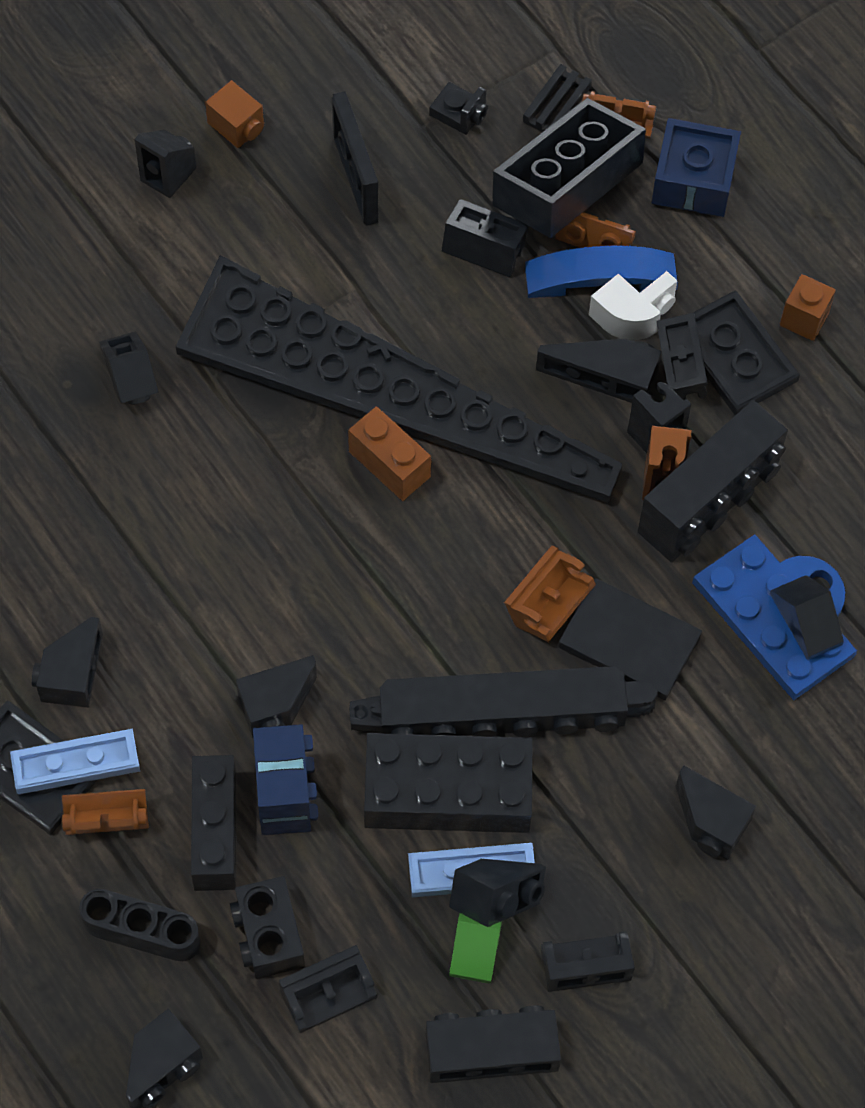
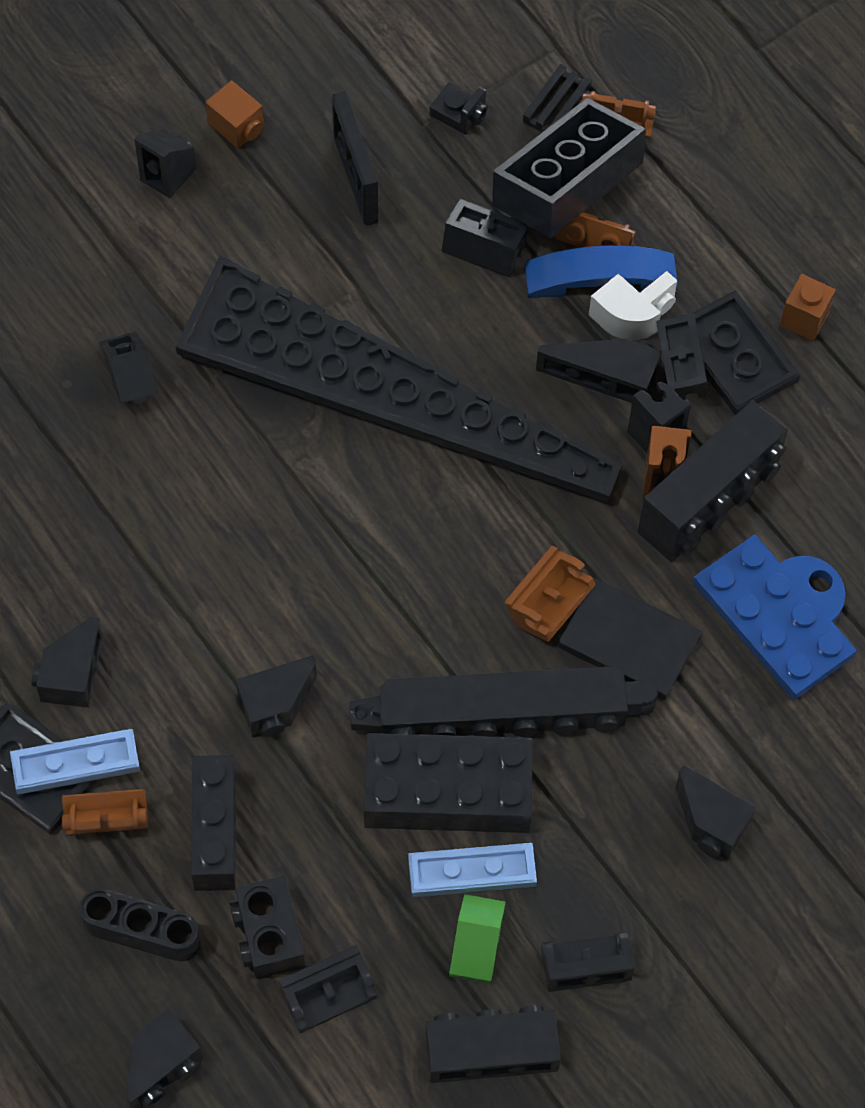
(283, 779): dark blue container -> none
(389, 453): dark orange brick -> none
(496, 889): black slope -> none
(695, 167): dark blue container -> none
(809, 615): black slope -> none

